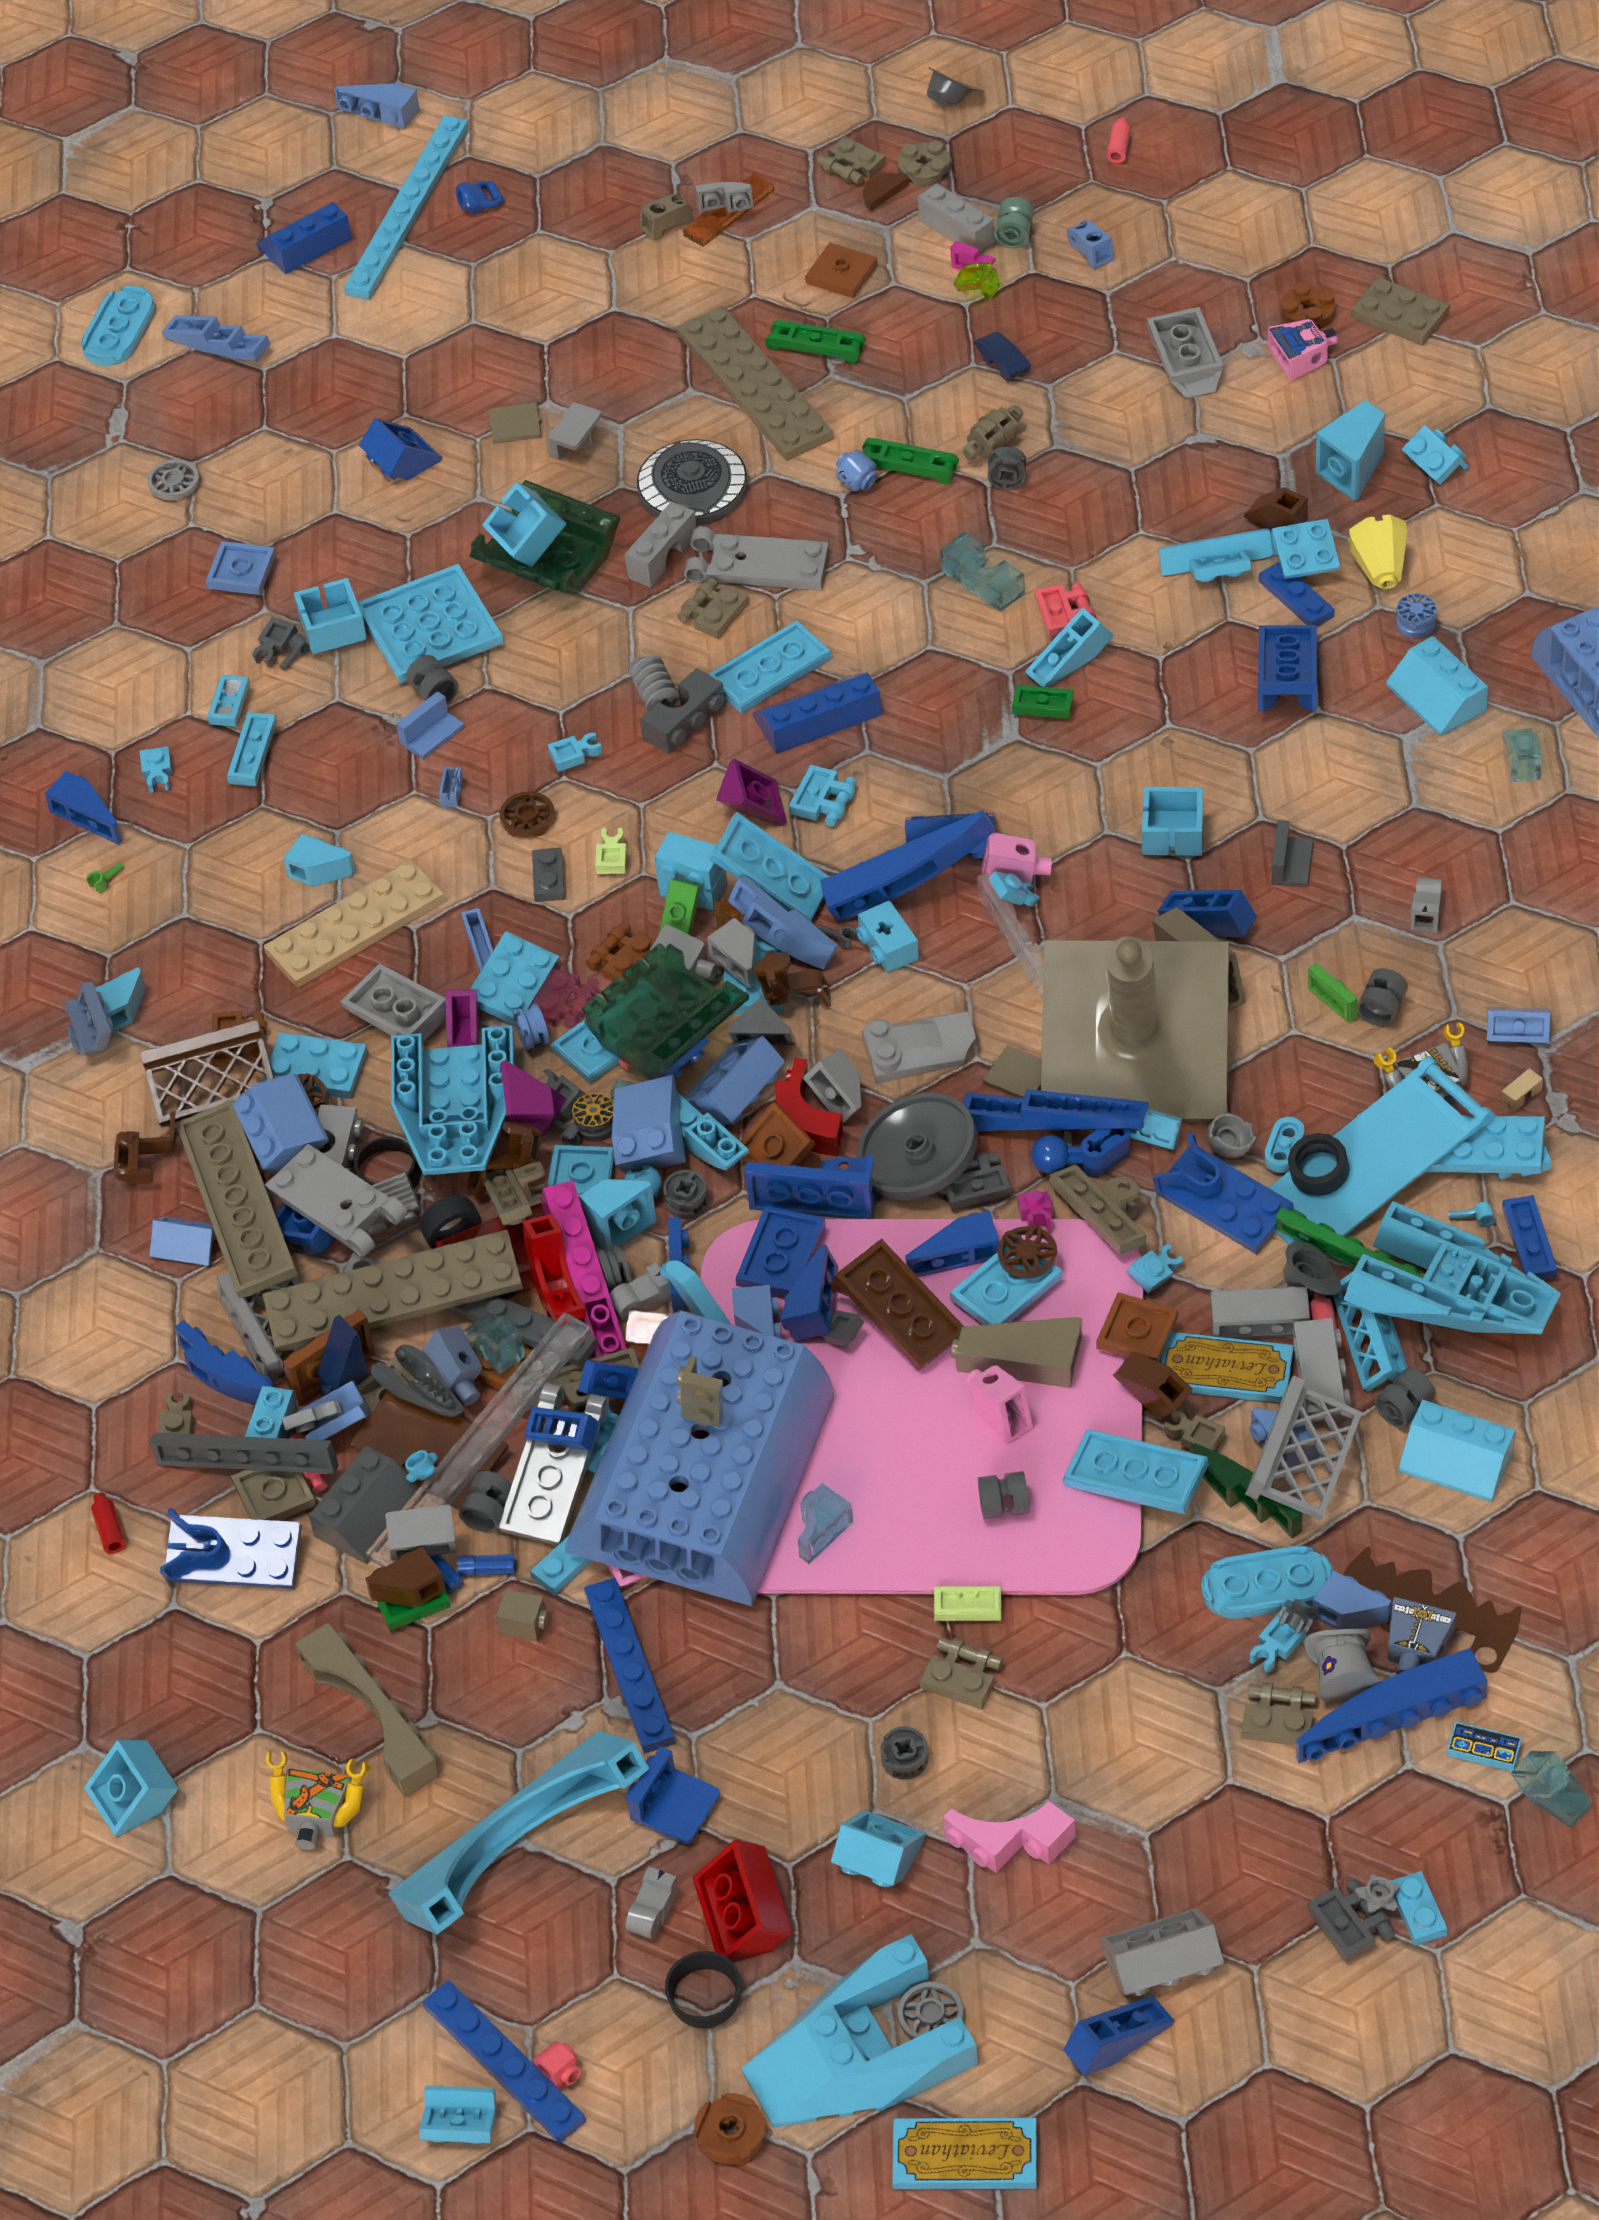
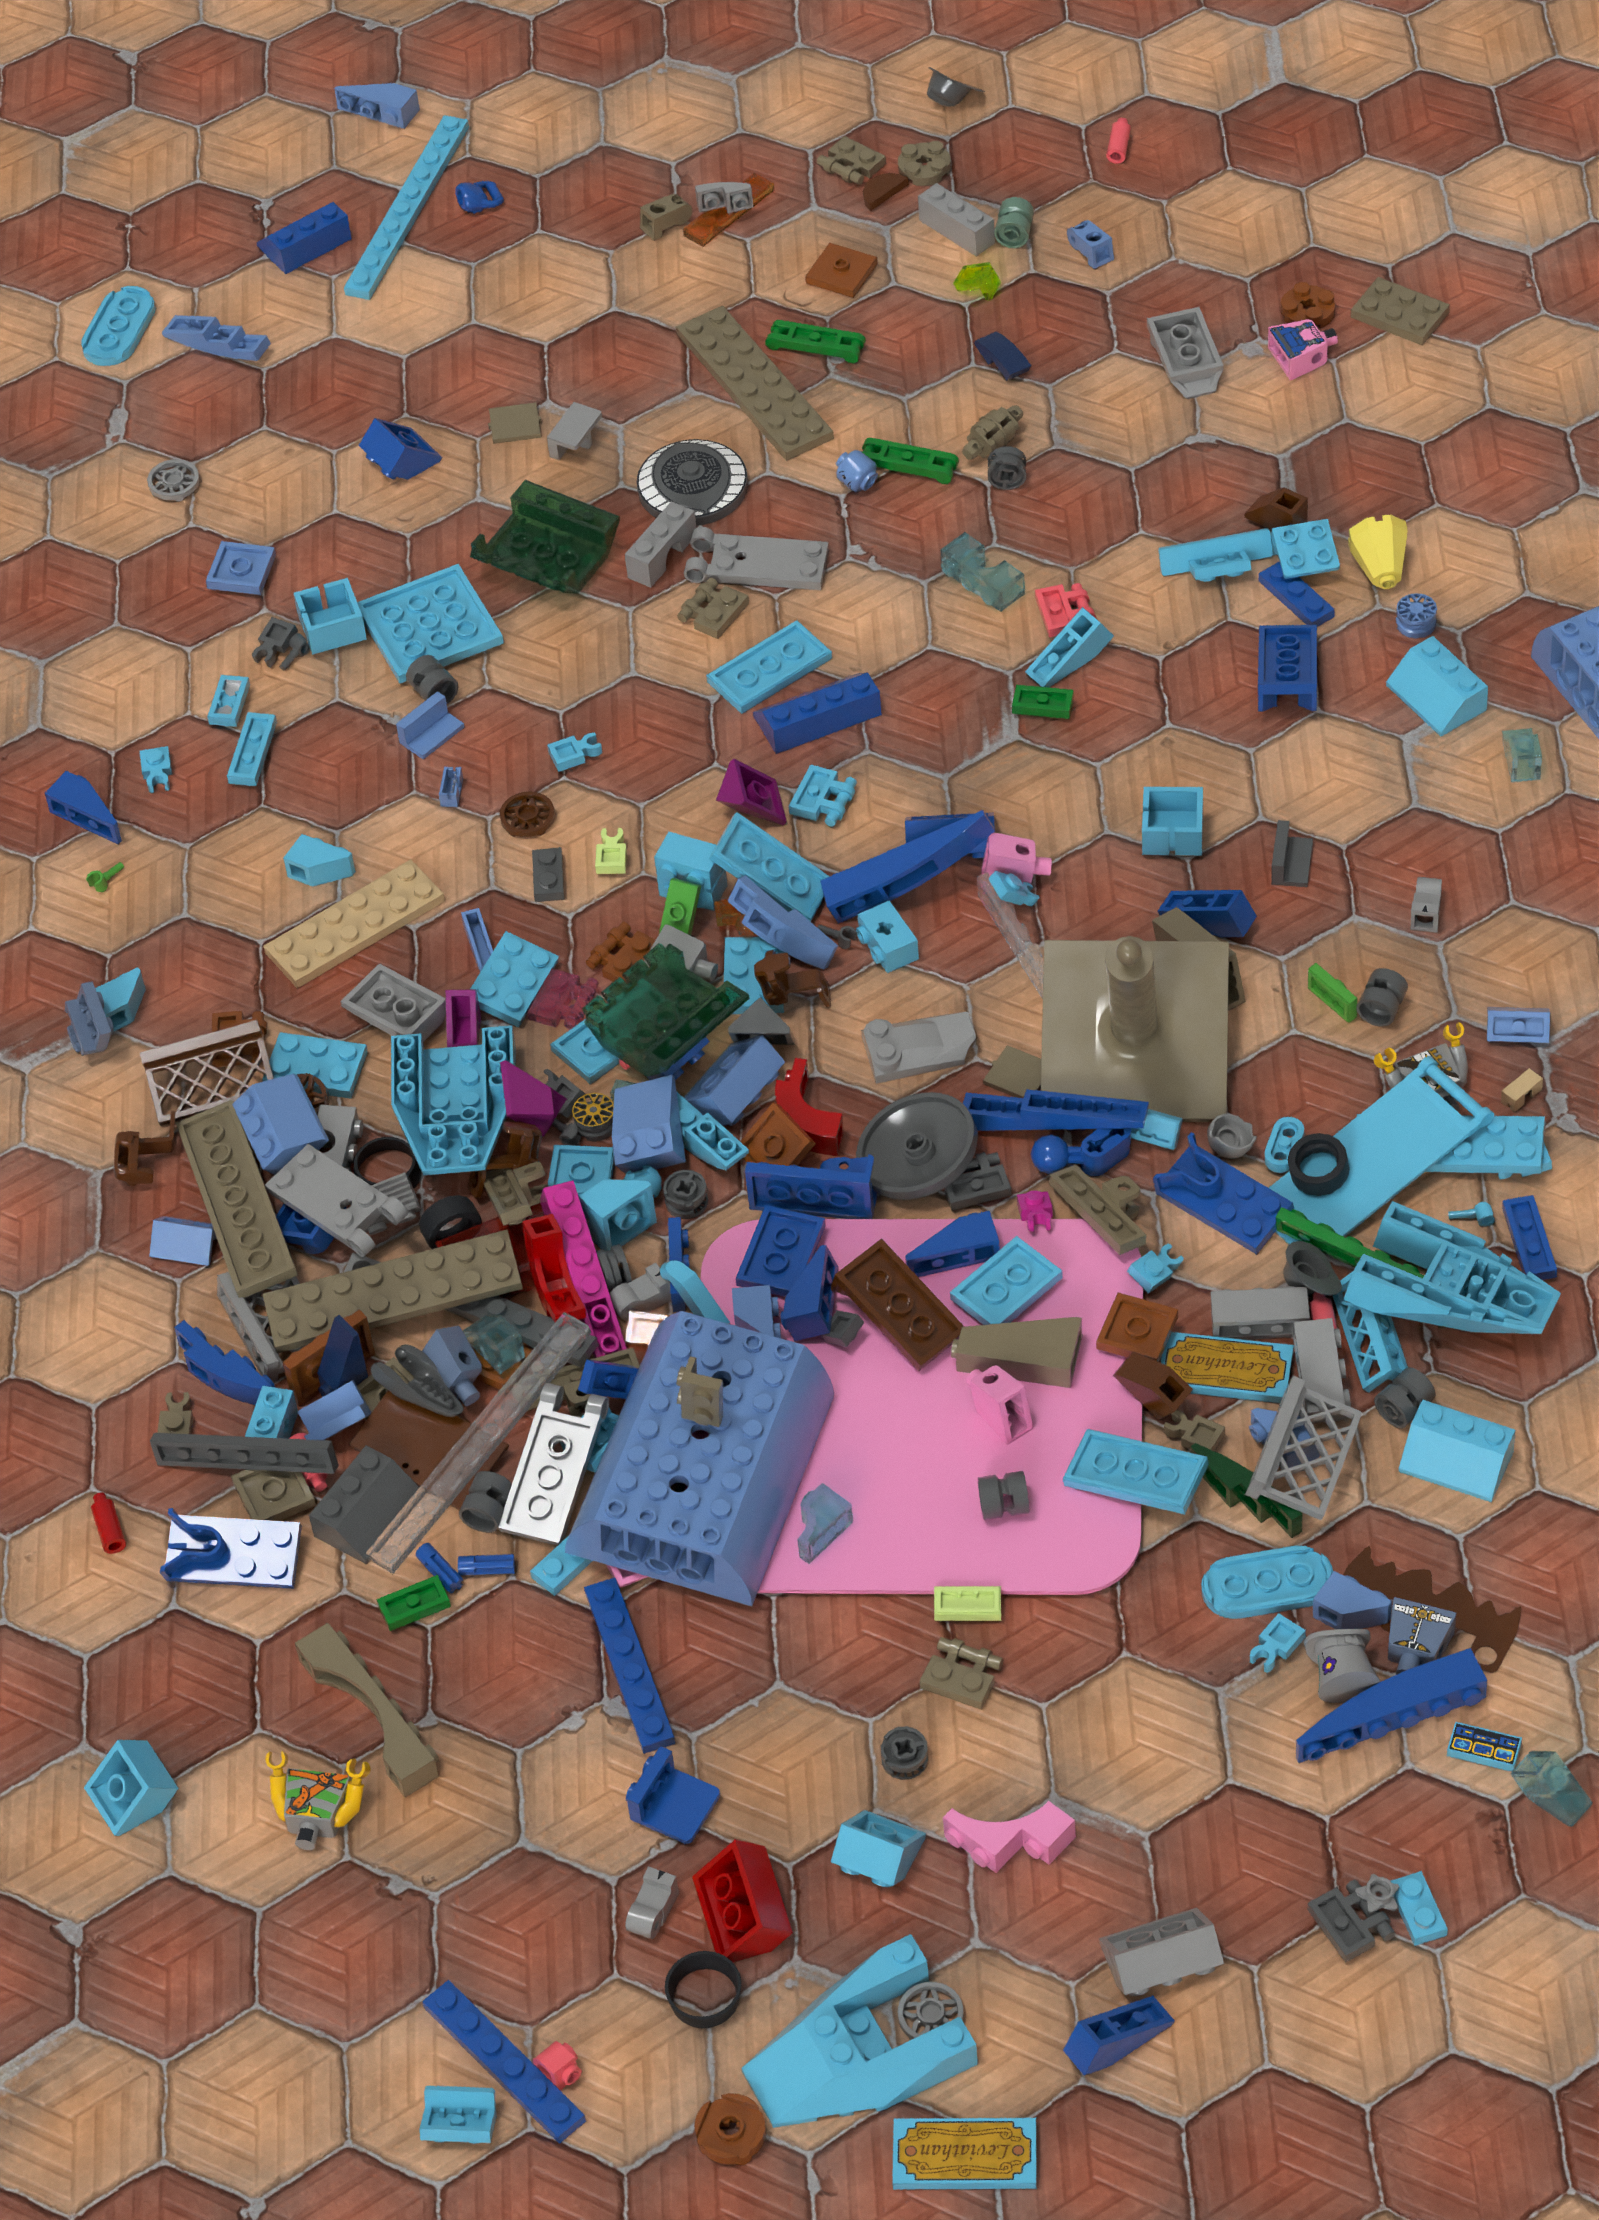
(304, 1420): light grey plate -> none
(407, 1581): reddish brown slope -> none
(420, 1465): medium azure plate -> none
(421, 1527): light grey panel -> none
(439, 1888): medium azure arch -> none
(522, 1615): dark tan brick -> none
(528, 533): medium azure piece -> none
(531, 1027): medium blue wheel -> none
(580, 1435): blue slope -> none
(653, 682): light grey piece -> none
(699, 698): dark grey arch -> none
(735, 950): light grey slope -> none
(836, 1084): light grey slope -> none
(967, 255): dark pink plate -> none
(1027, 1251): reddish brown wheel -> none
(1275, 1723): dark tan plate -> none
(1297, 1615): dark grey plate -> none
(1351, 449): medium azure slope -> none
(1433, 455): medium azure bracket -> none

